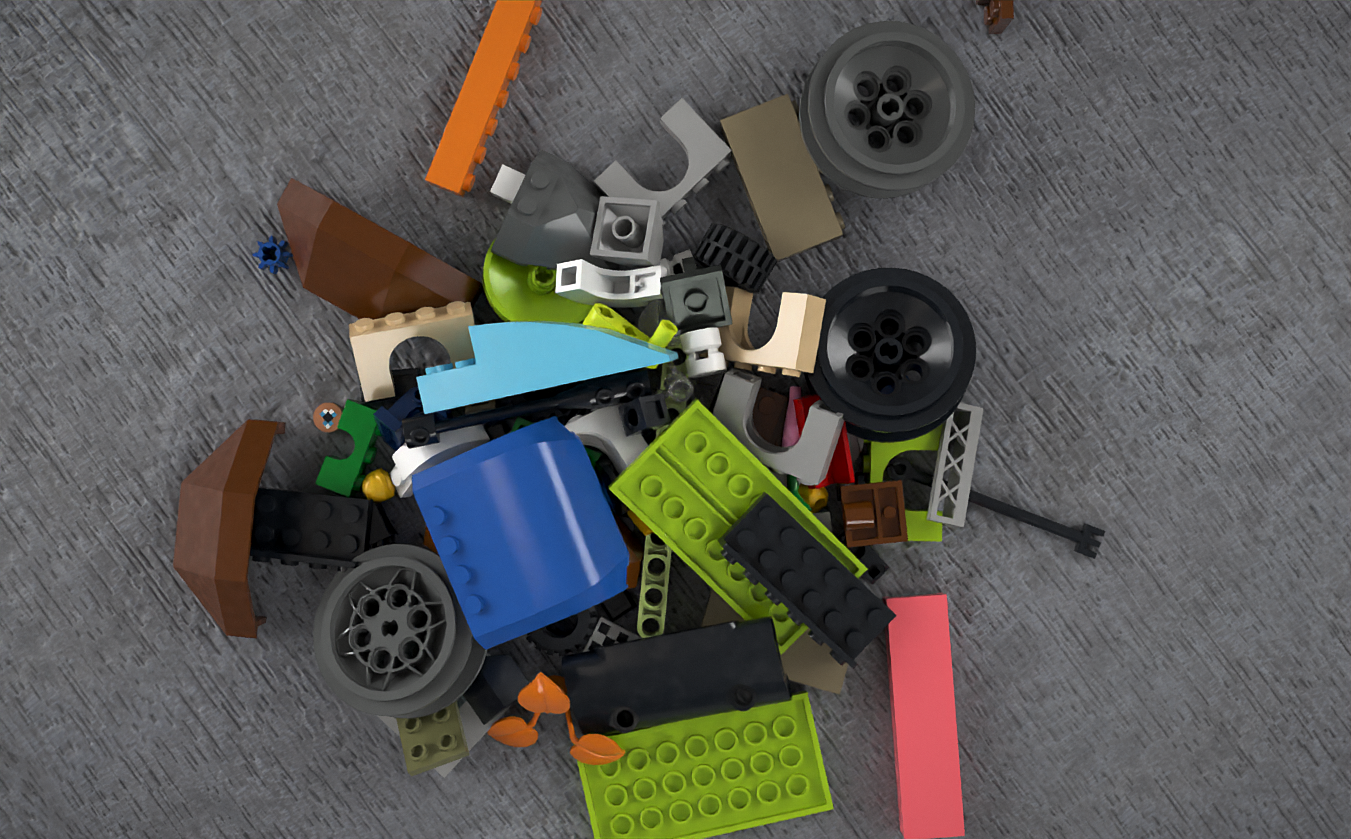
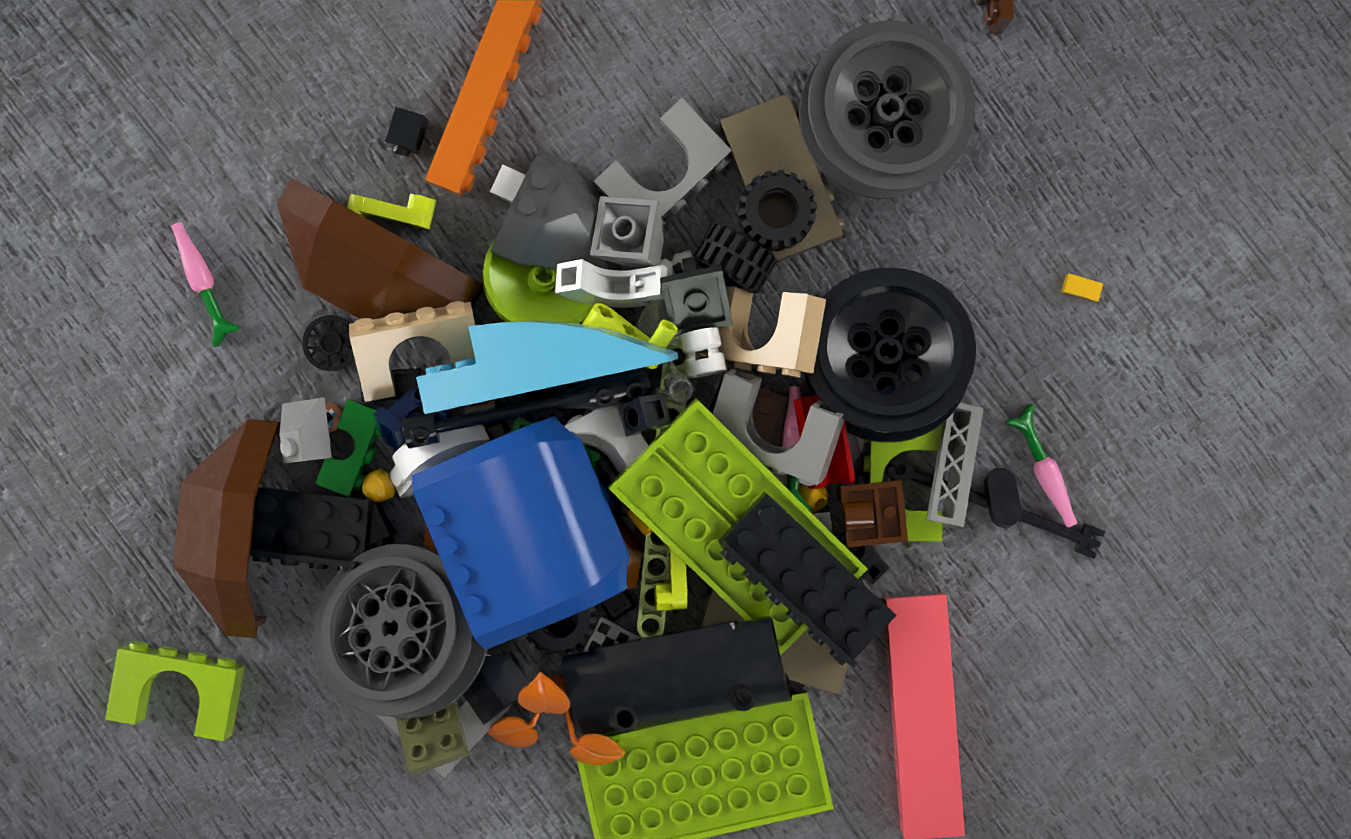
(202, 282): none -> bright pink piece
(215, 680): none -> lime arch
(265, 256): blue gear -> none
(304, 431): none -> light grey slope
(328, 342): none -> black wheel
(406, 132): none -> black brick
(416, 214): none -> neon yellow beam
(672, 594): none -> neon yellow beam
(785, 185): none -> black tyre
(1002, 497): none -> black tile
(1045, 468): none -> bright pink piece
(1082, 287): none -> yellow piece

